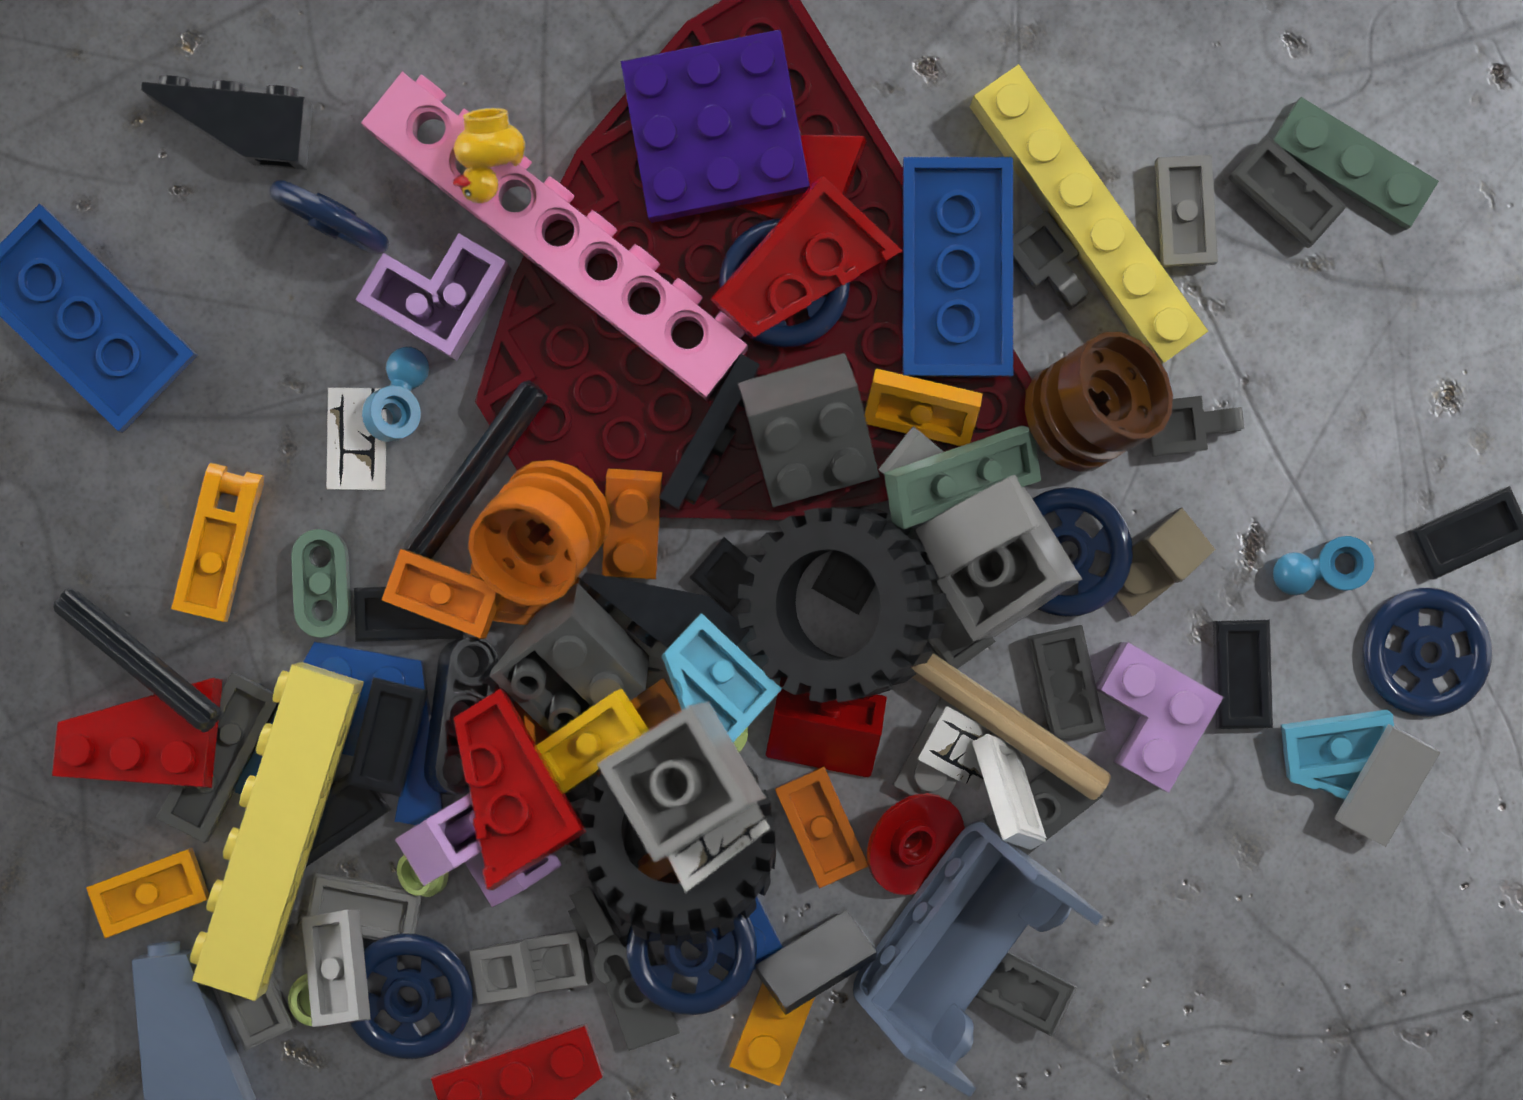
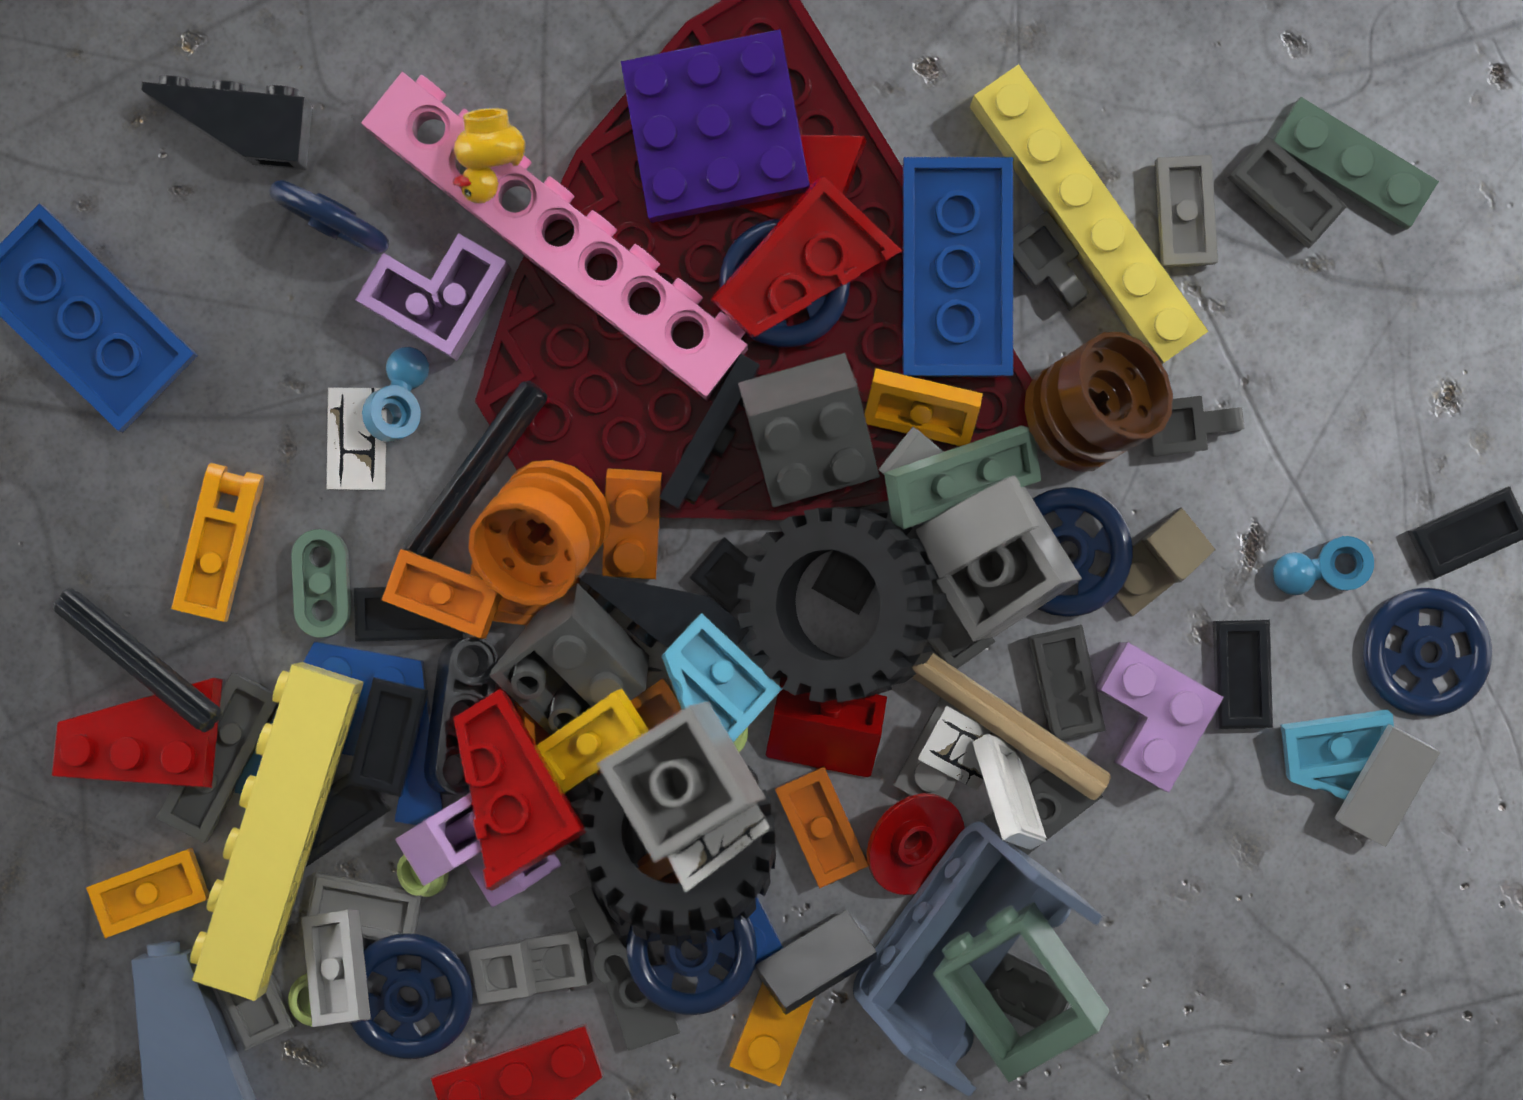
(1009, 1051): none -> sand green window

